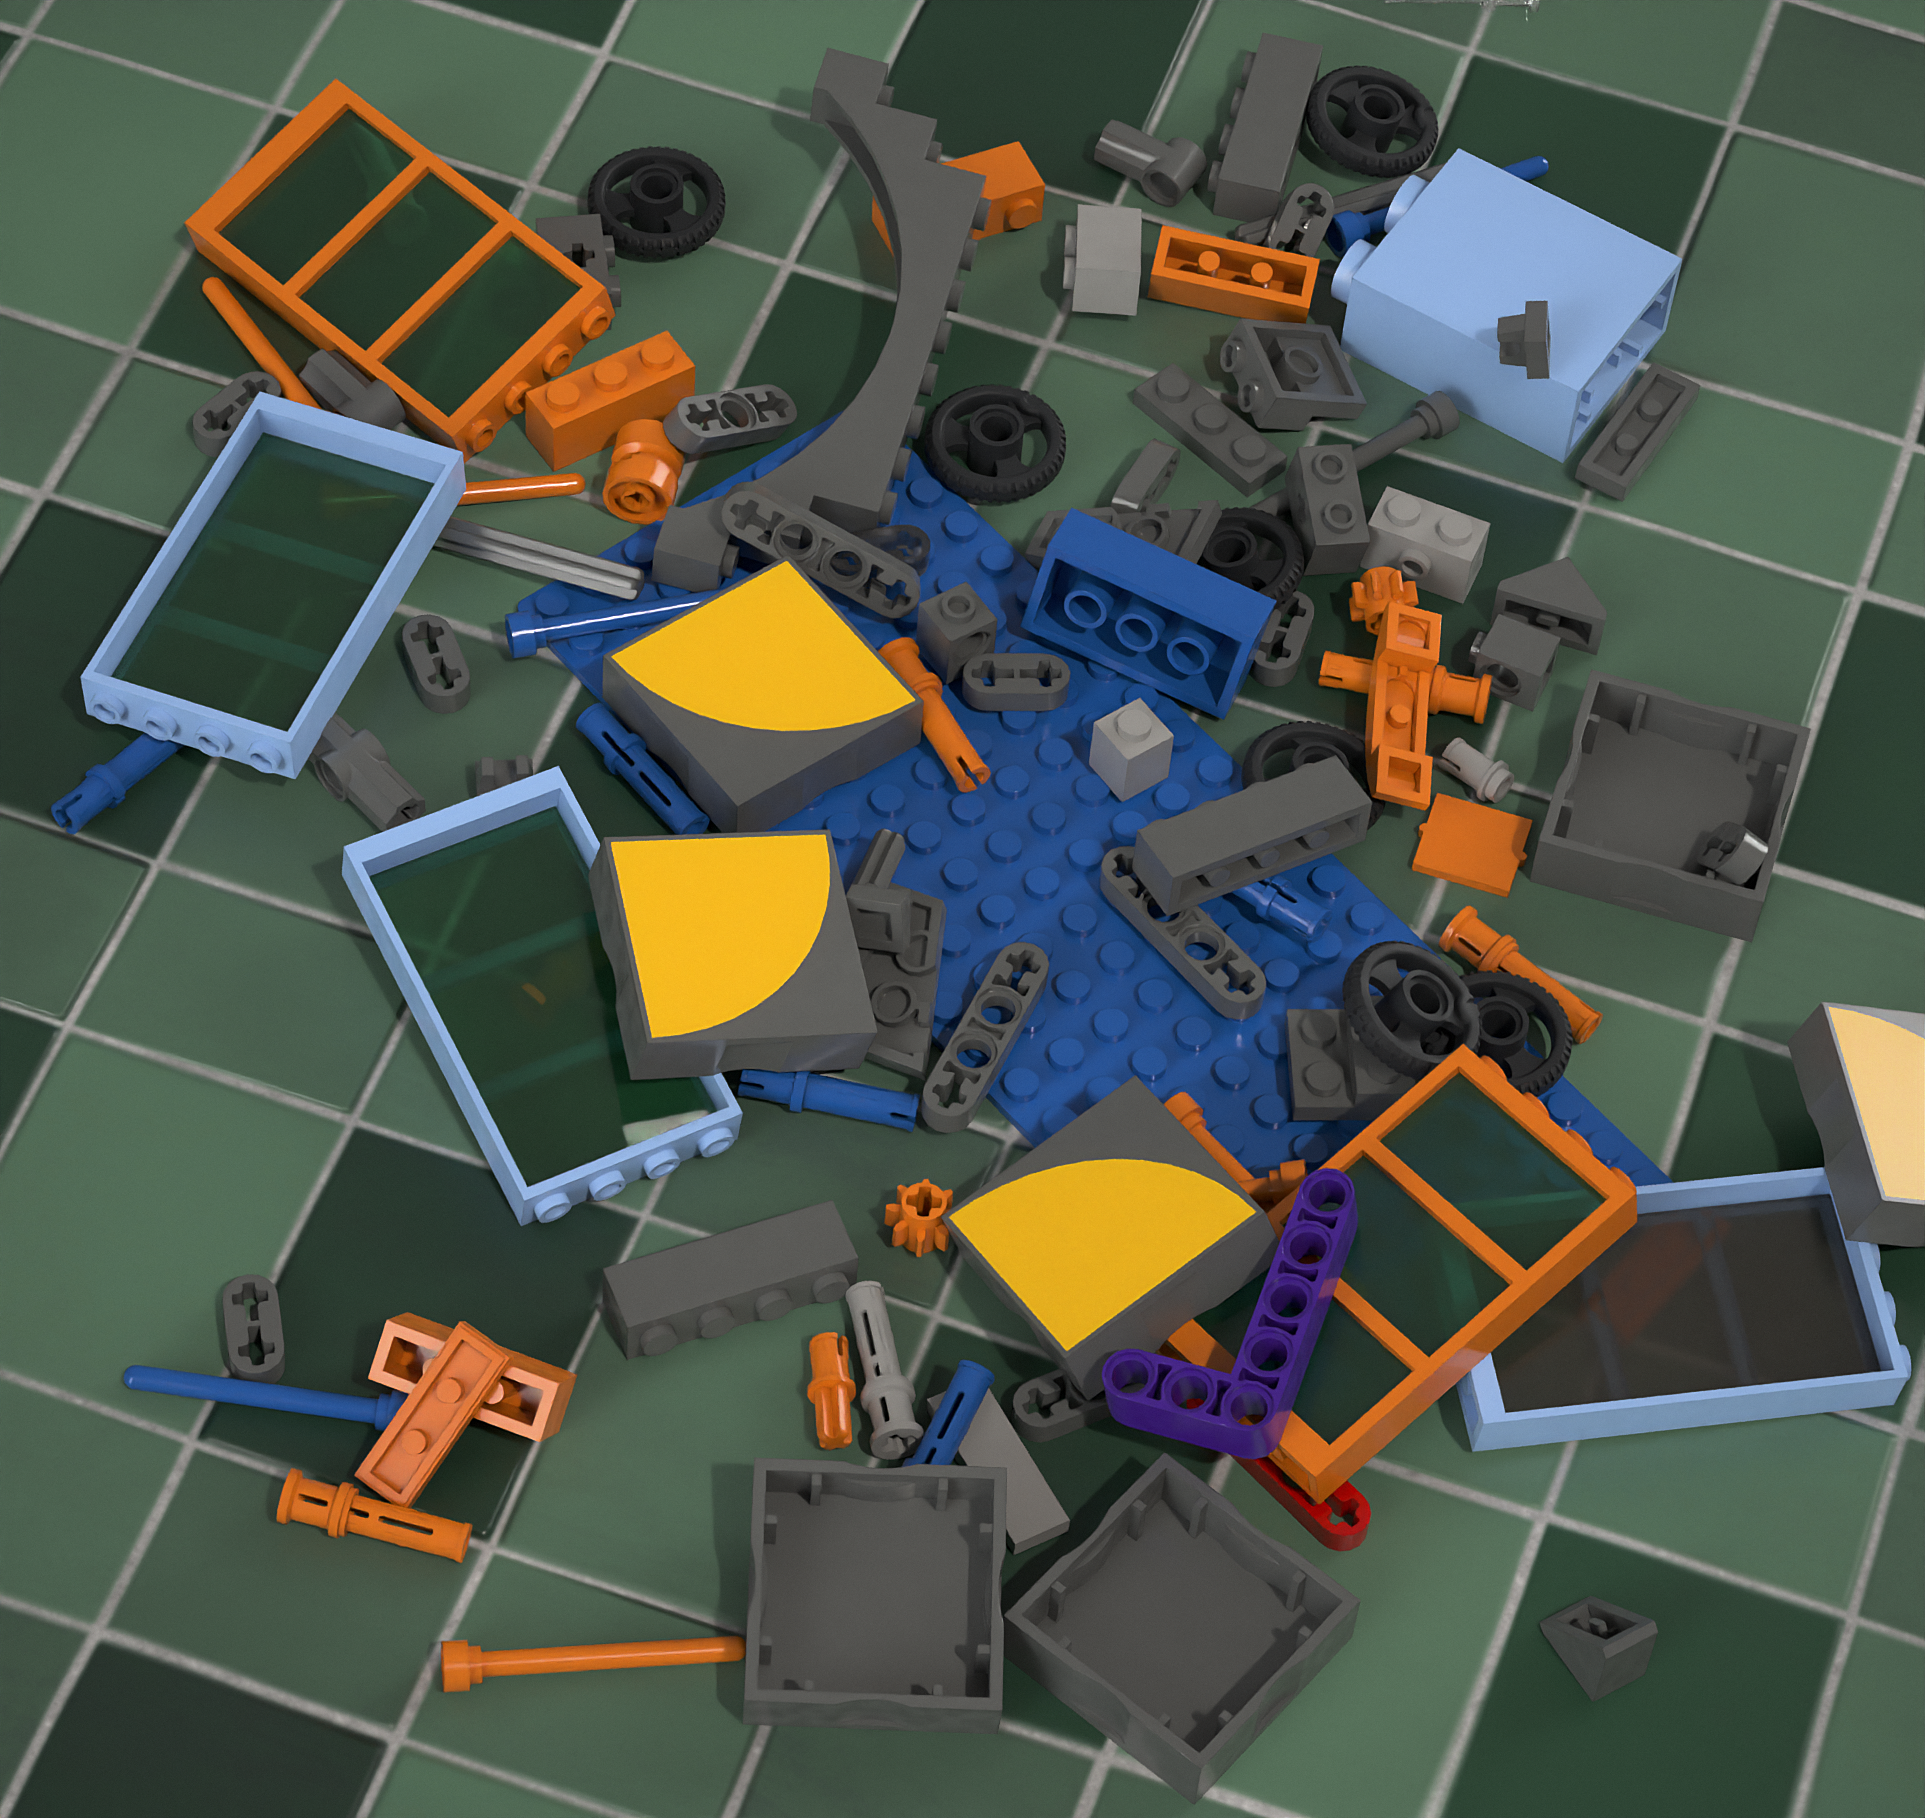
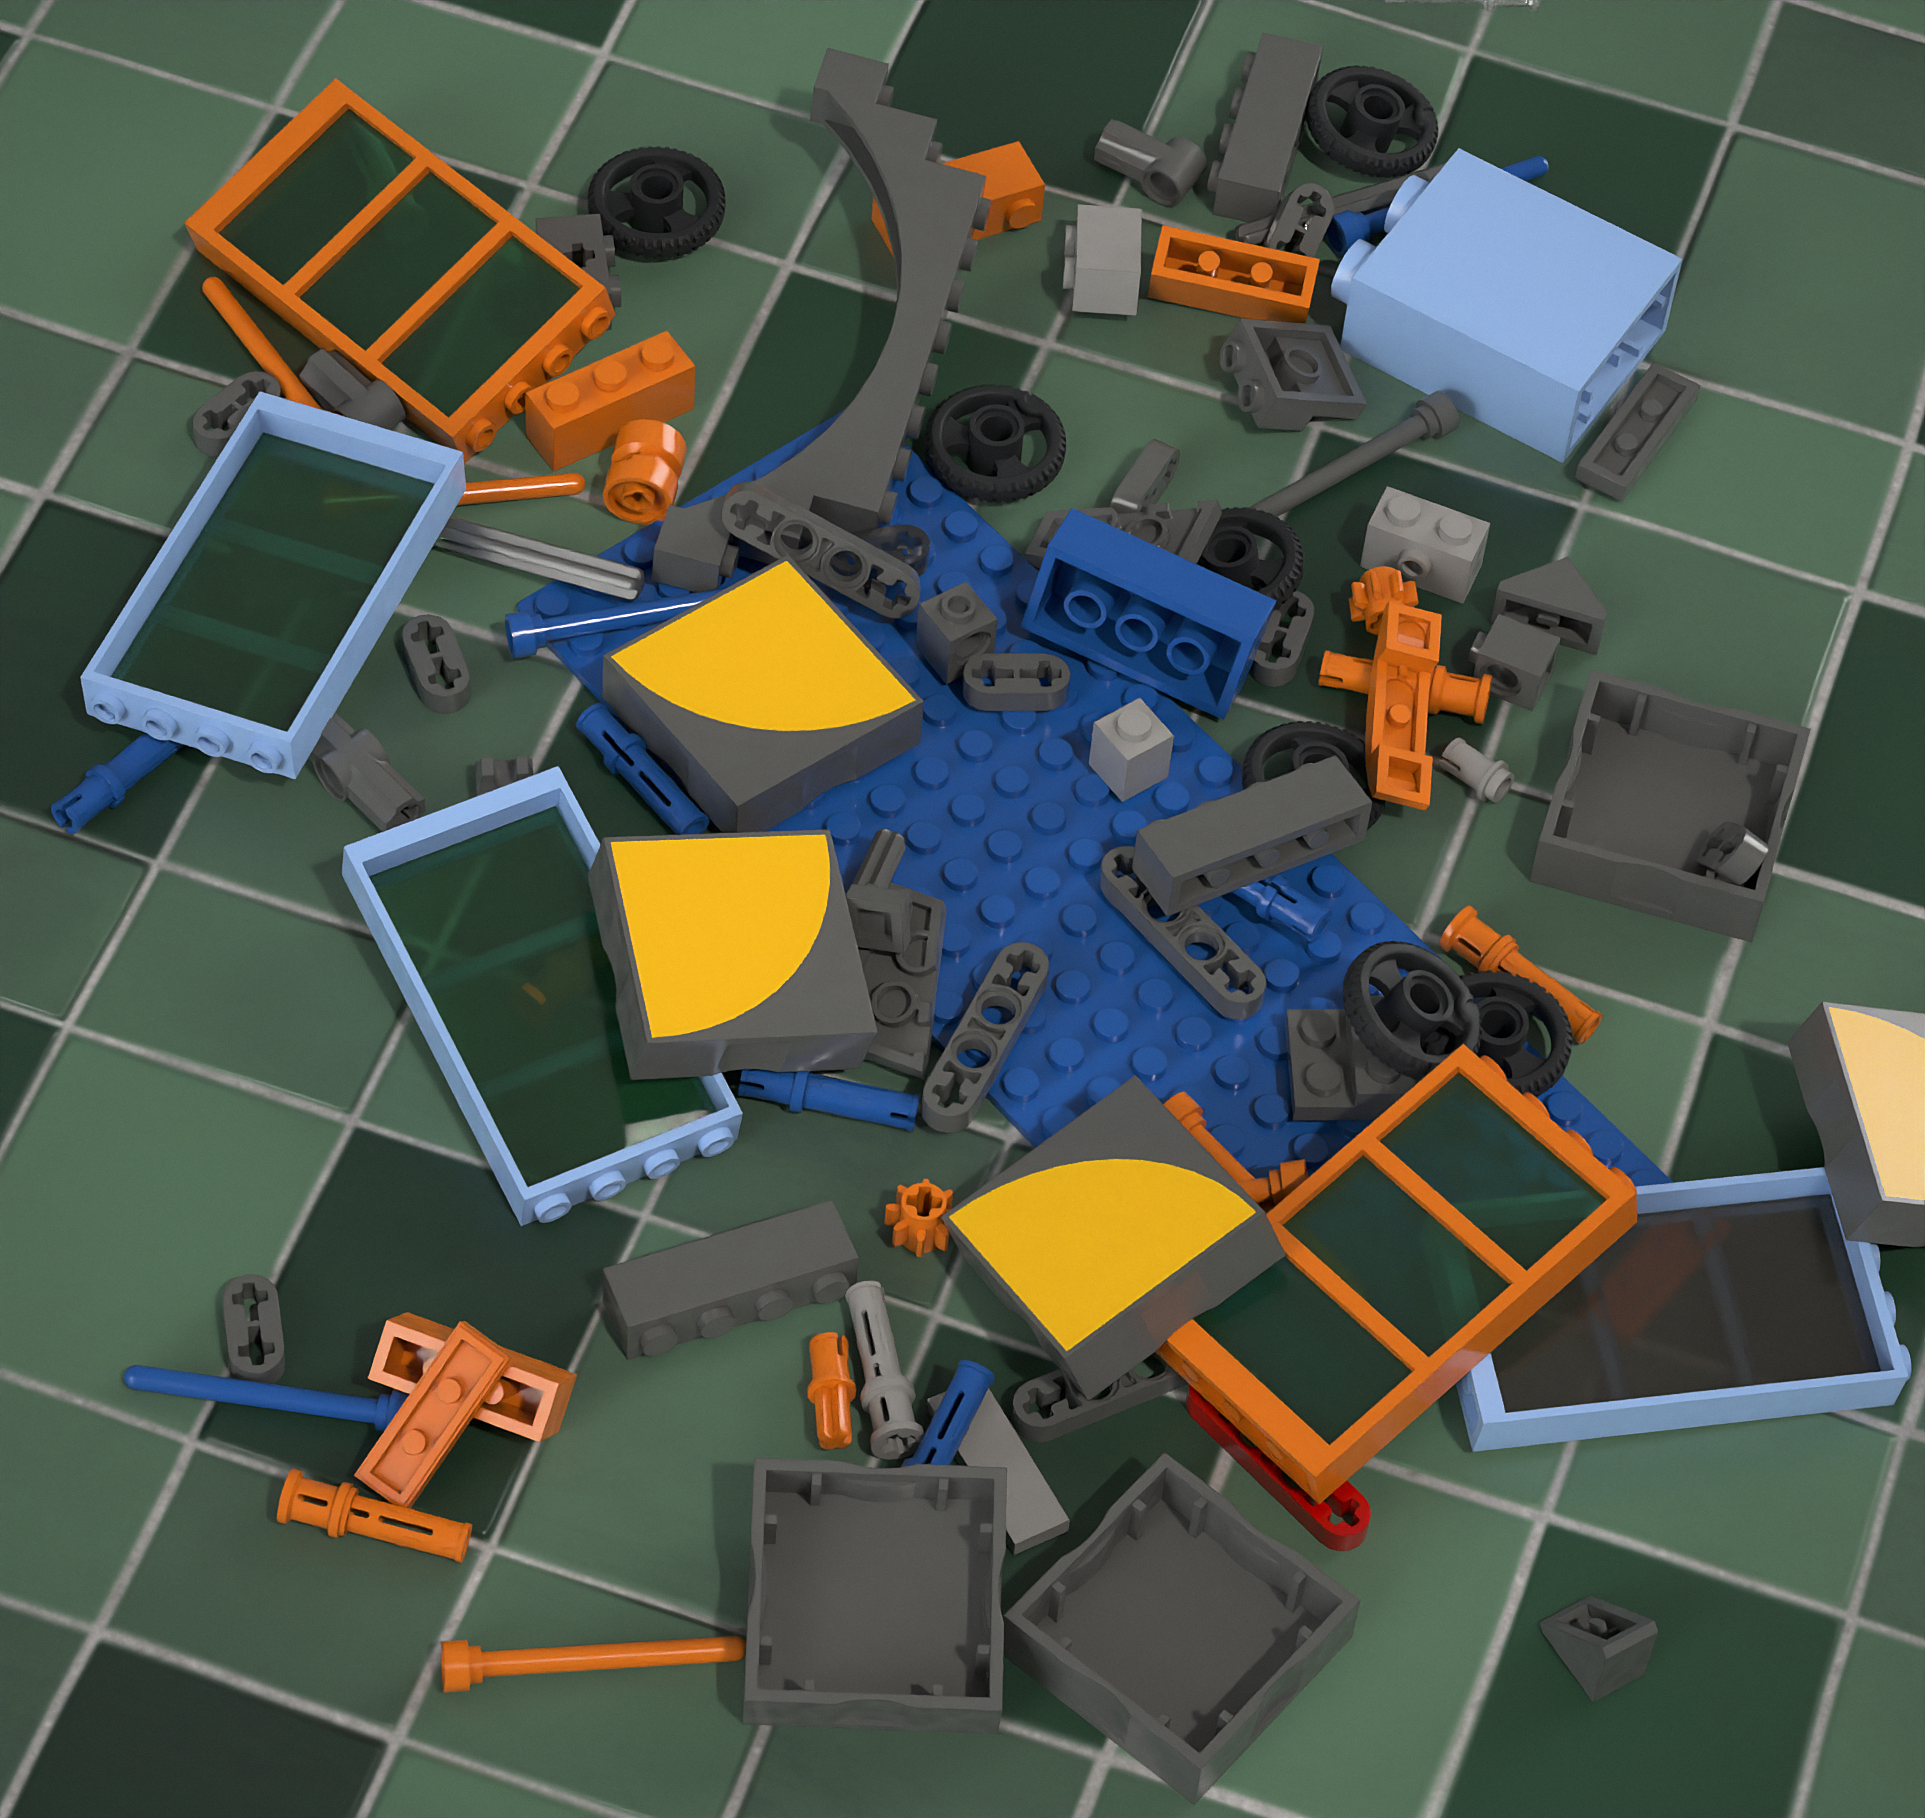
(718, 433): dark grey beam -> none
(937, 719): orange pin -> none
(1210, 430): dark grey plate -> none
(1267, 1339): dark purple beam -> none
(1327, 509): dark grey brick -> none
(1472, 845): orange piece -> none
(1527, 340): dark grey tile -> none

